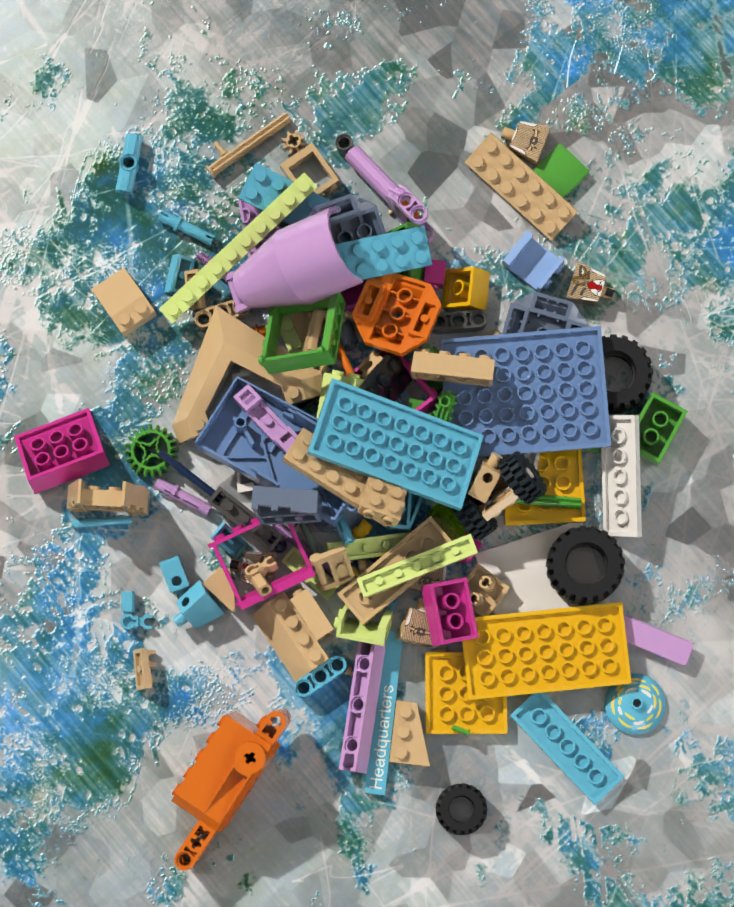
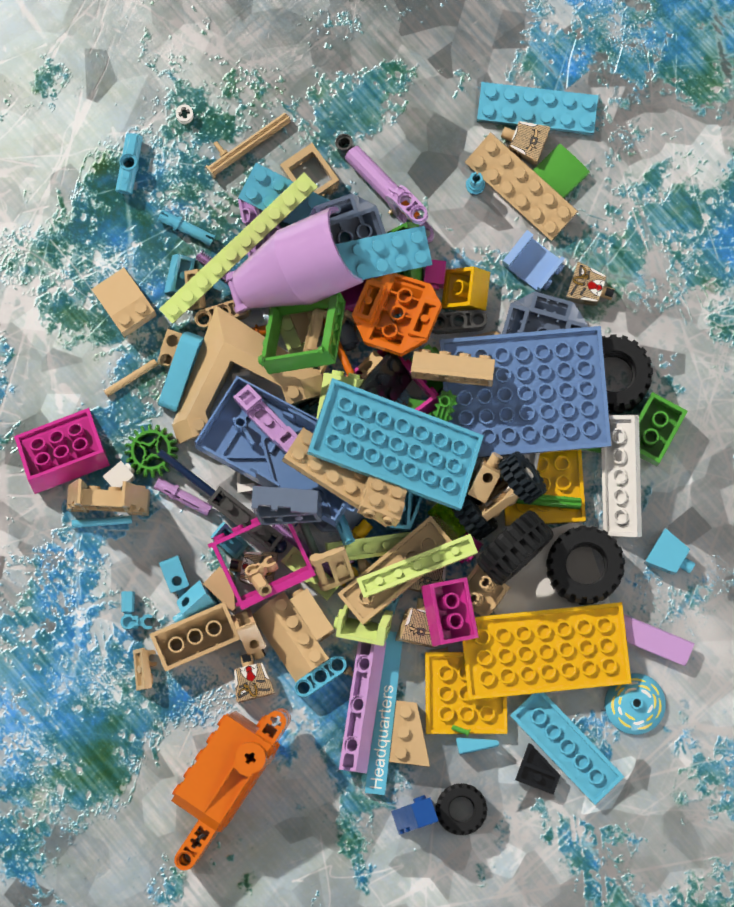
(119, 474): none -> white brick
(130, 378): none -> tan bar
(168, 348): none -> tan leg
(180, 370): none -> medium azure beam
(189, 116): none -> white bush
(194, 636): none -> tan slope
(249, 633): none -> tan torso
(251, 680): none -> torso
(295, 137): tan gear -> none
(415, 815): none -> blue wedge
(470, 745): none -> medium azure slope
(475, 184): none -> medium azure pin
(515, 547): none -> black tyre
(537, 771): none -> black wing
(545, 107): none -> medium azure plate
(669, 554): none -> medium azure torso

